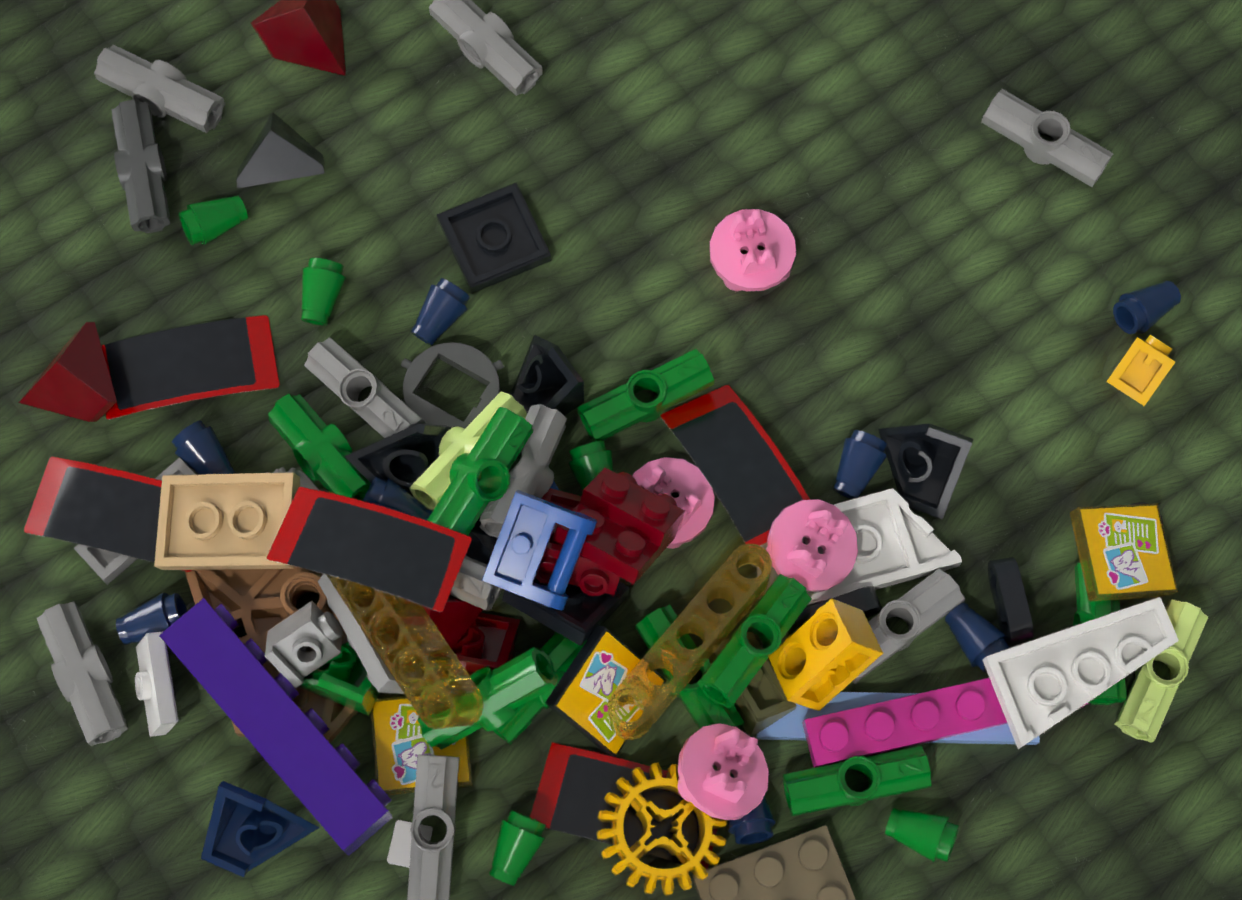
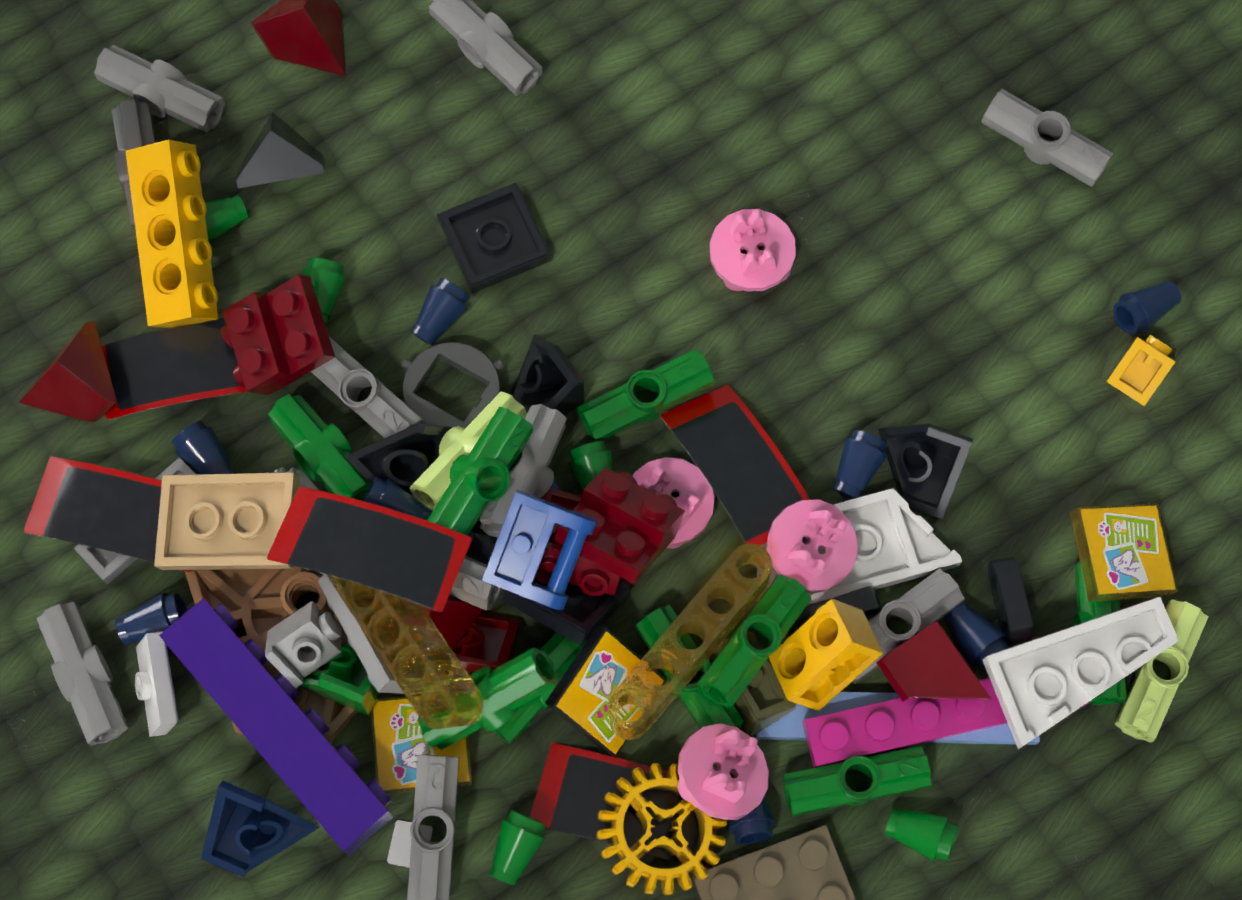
(172, 234): none -> yellow brick
(277, 336): none -> dark red plate
(930, 668): none -> dark red slope

